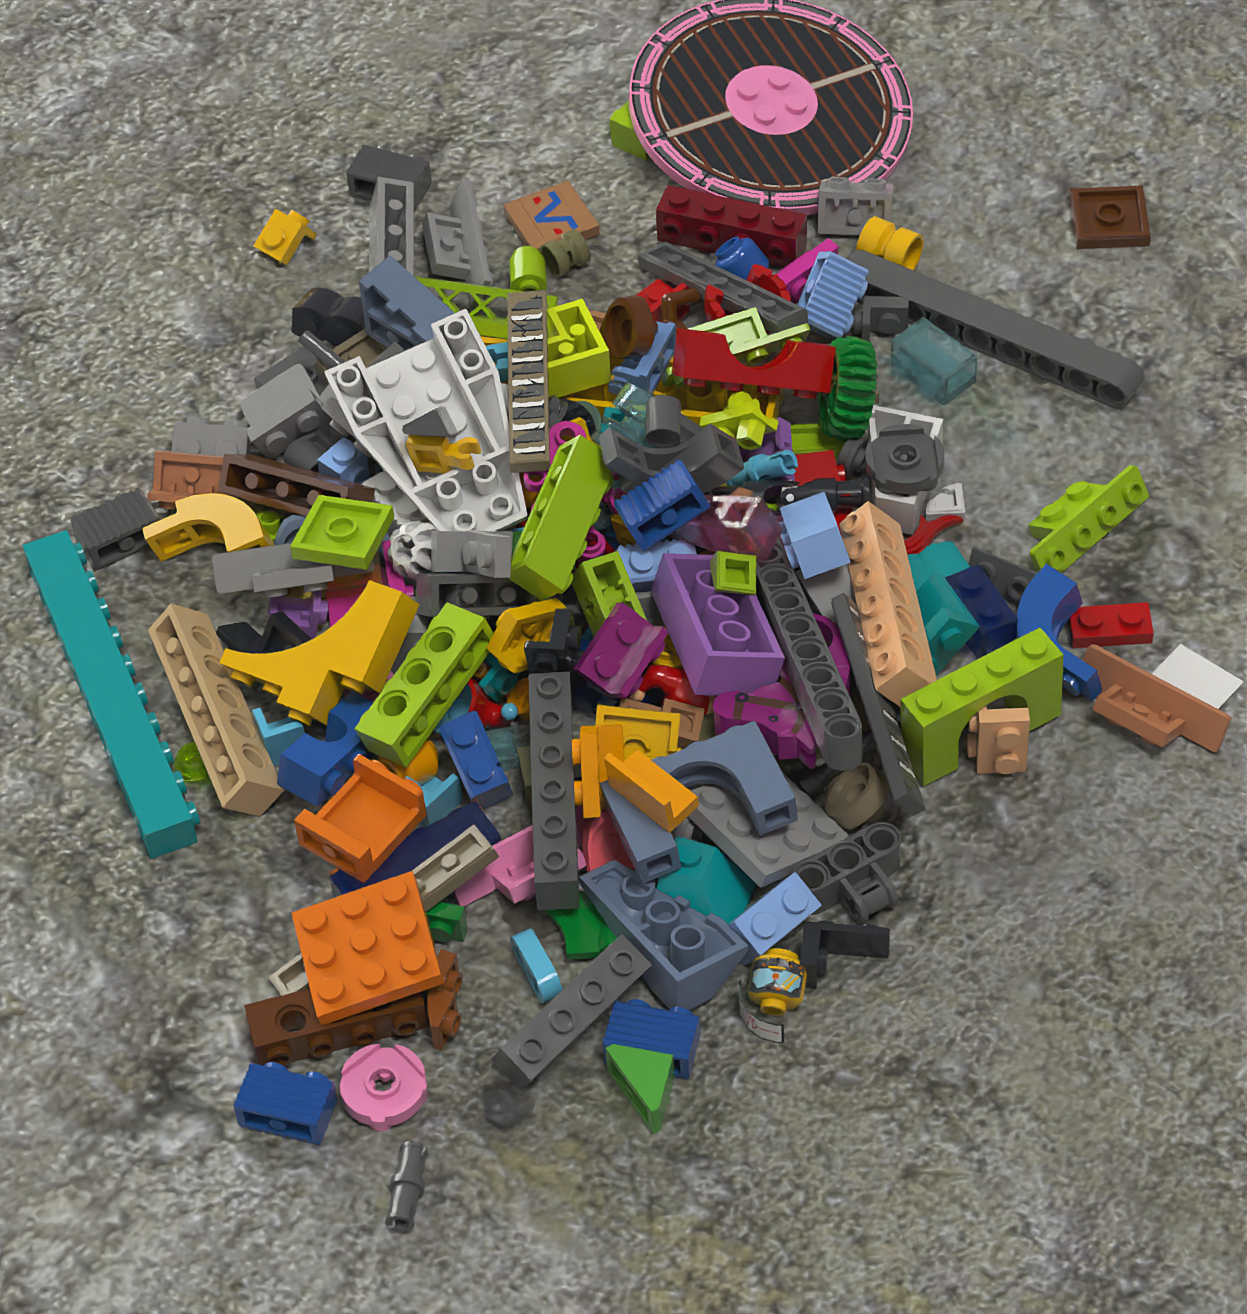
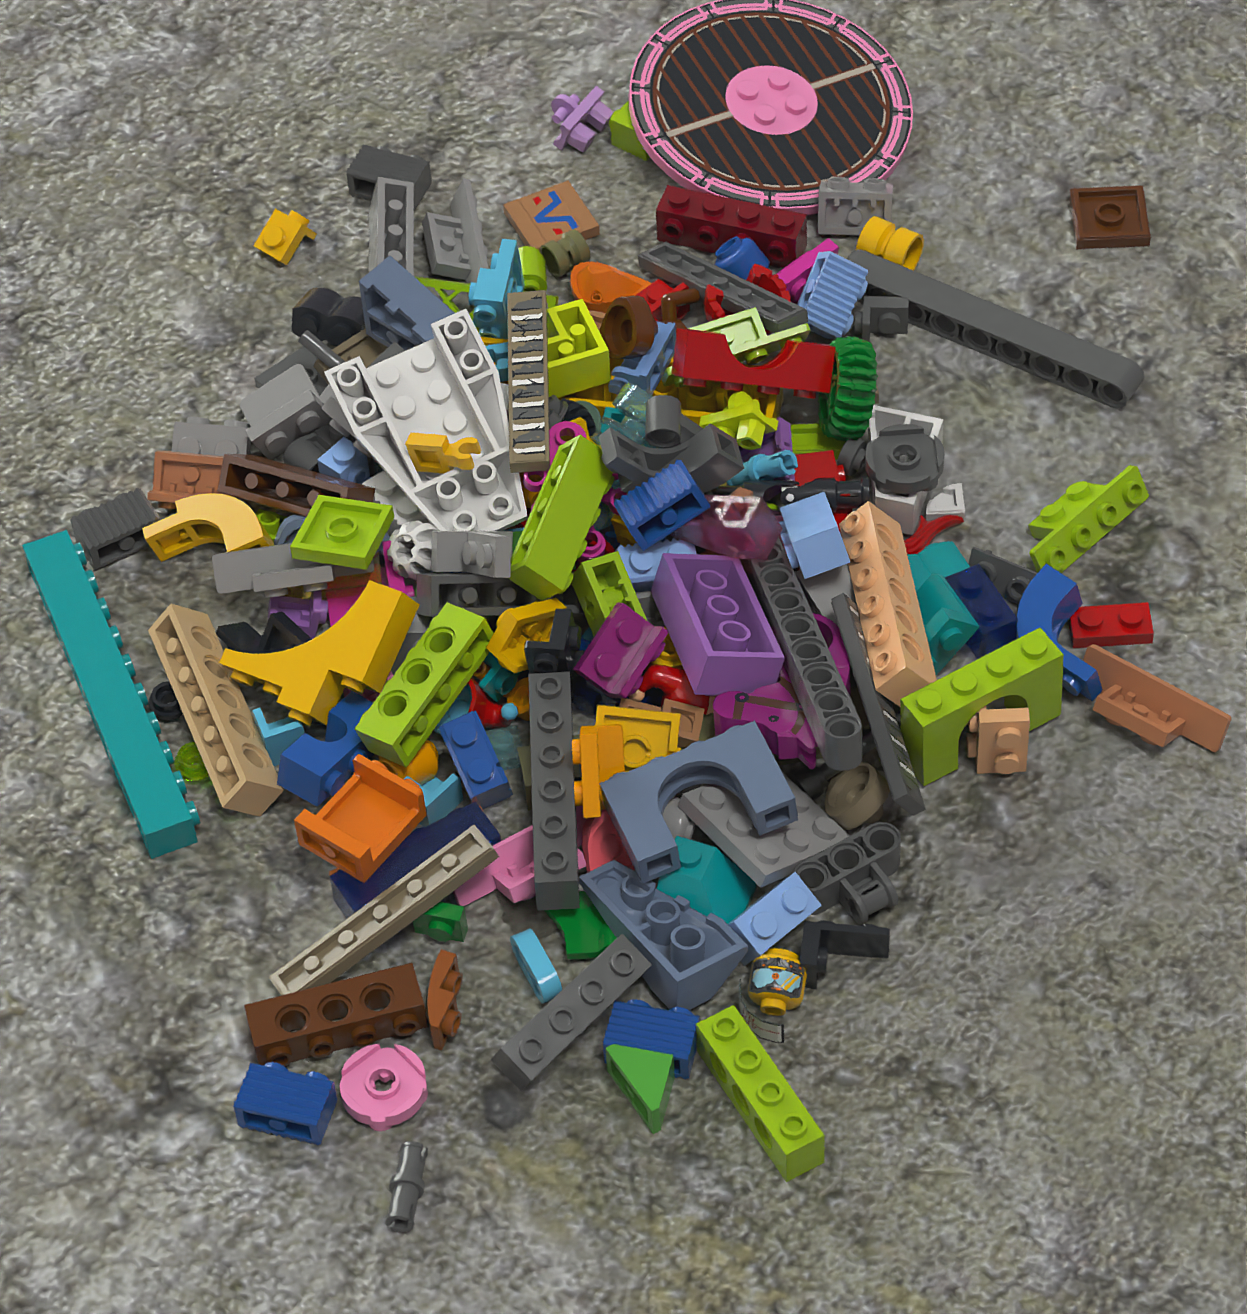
(158, 700): none -> black plate
(367, 948): orange plate -> none
(433, 423): dark grey slope -> none
(491, 290): none -> medium azure plate
(576, 116): none -> lavender hips
(602, 284): none -> orange piece
(651, 789): light orange panel -> none
(734, 573): lime slope -> none
(760, 1093): none -> lime brick
(933, 361): clear light blue brick -> none
(1197, 676): white sticker -> none

